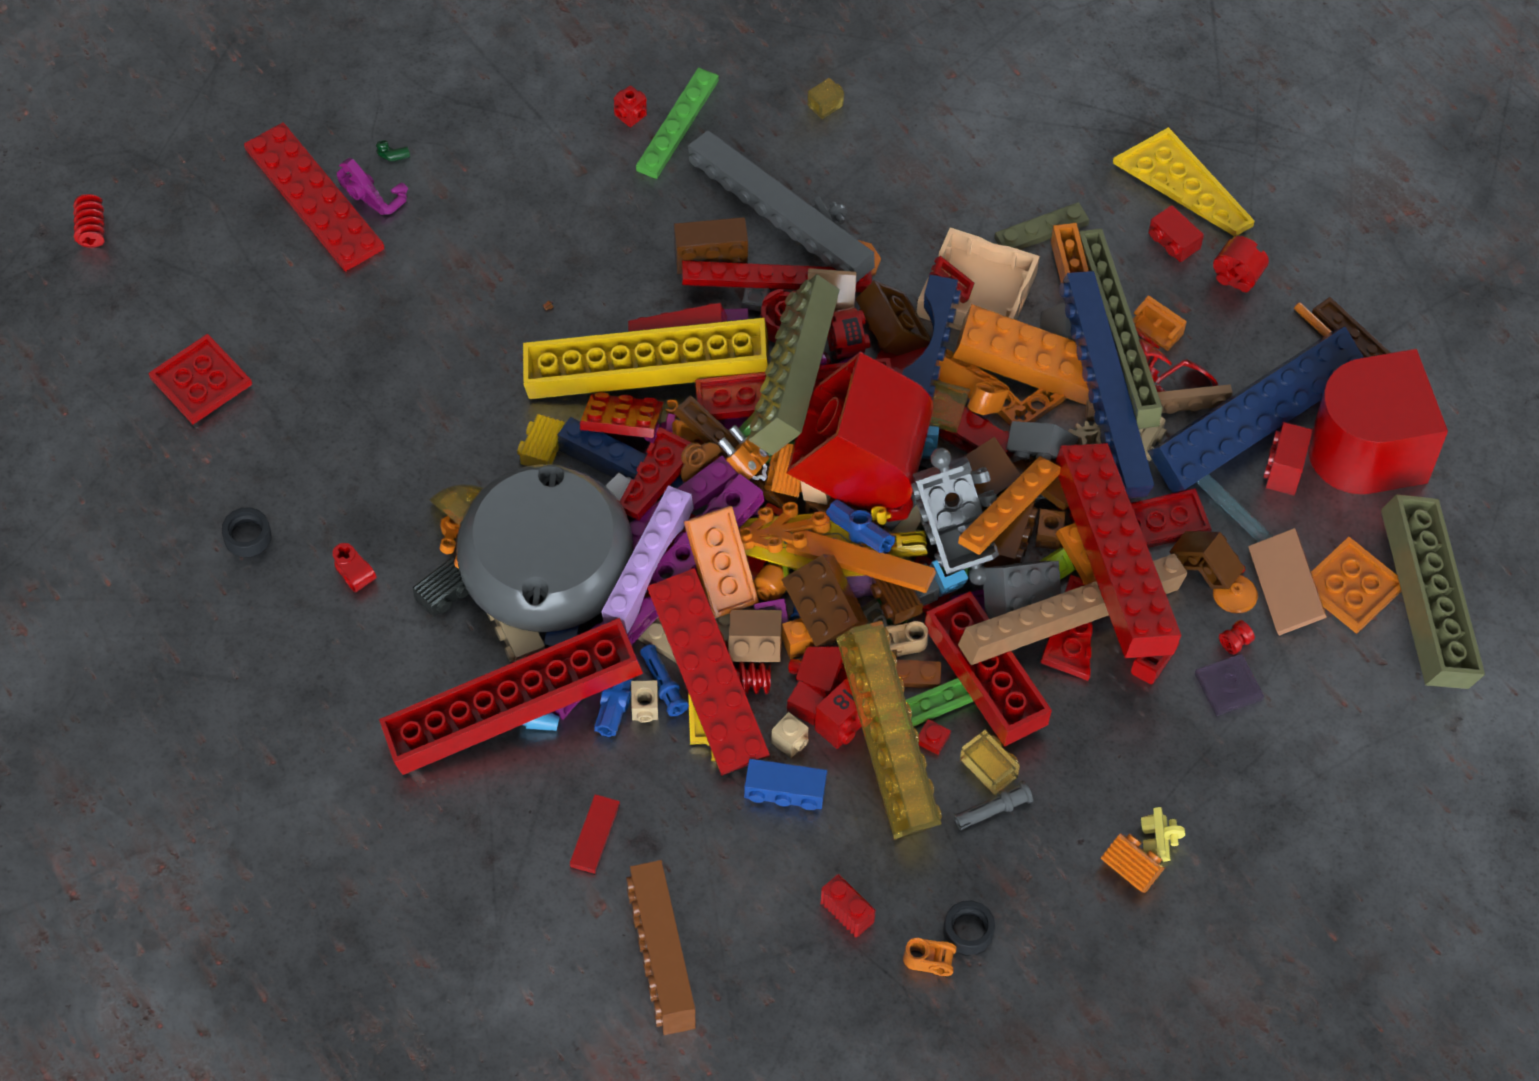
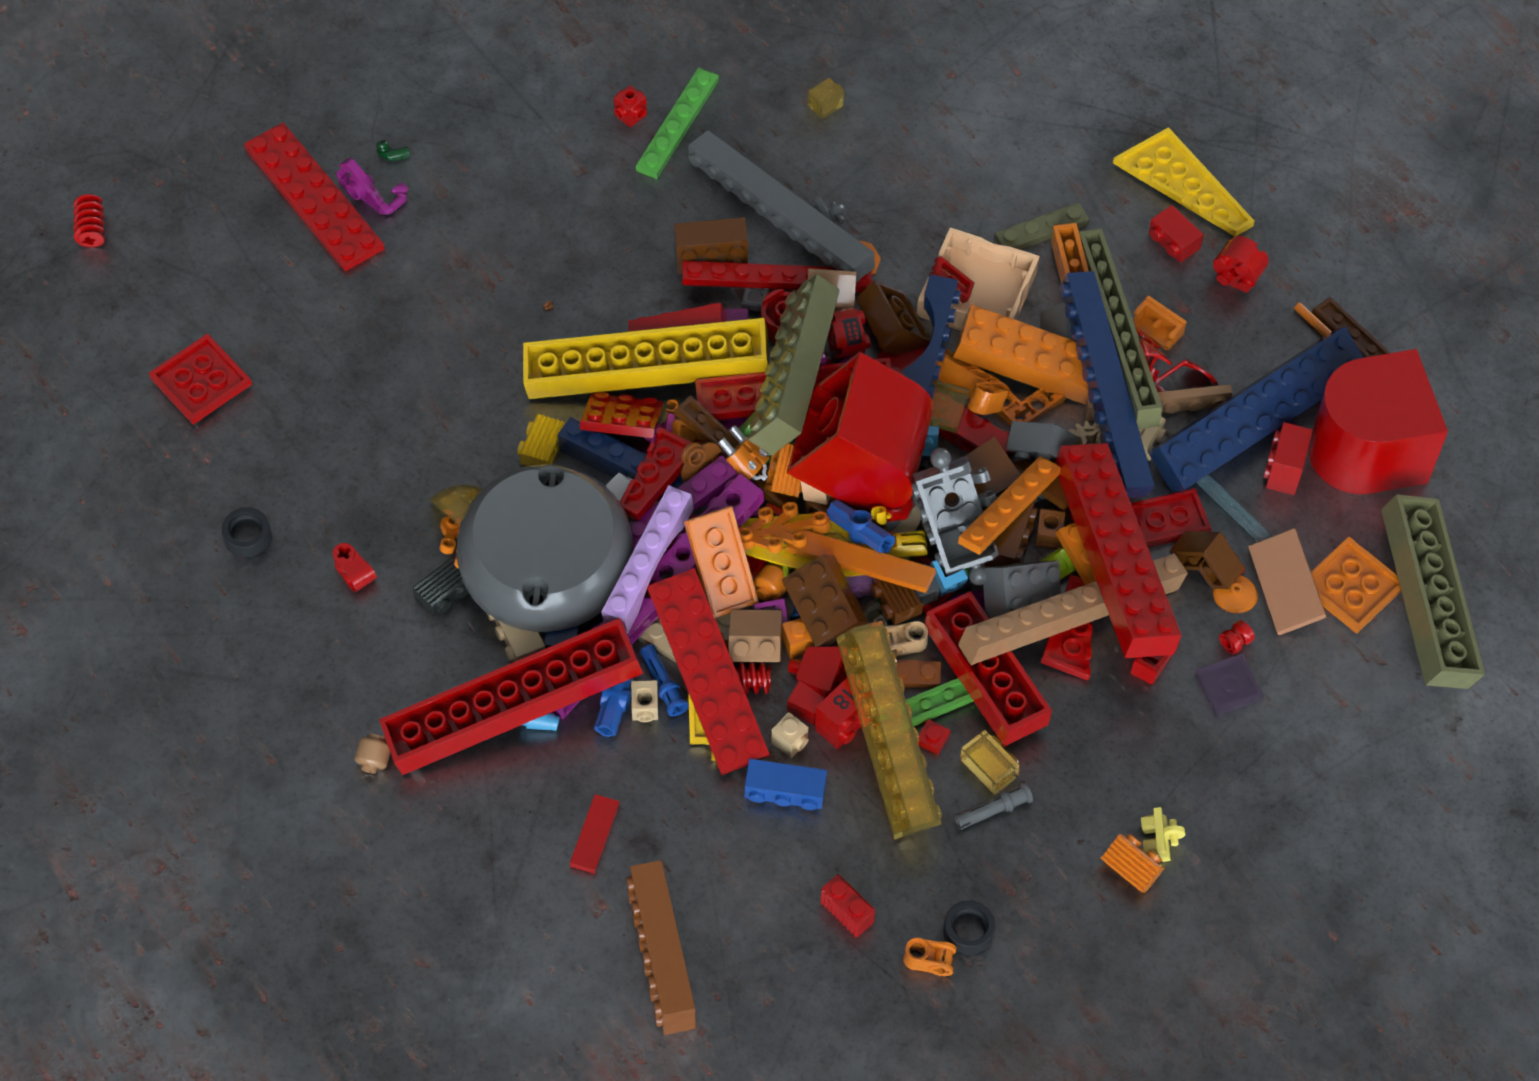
(372, 753): none -> medium nougat head

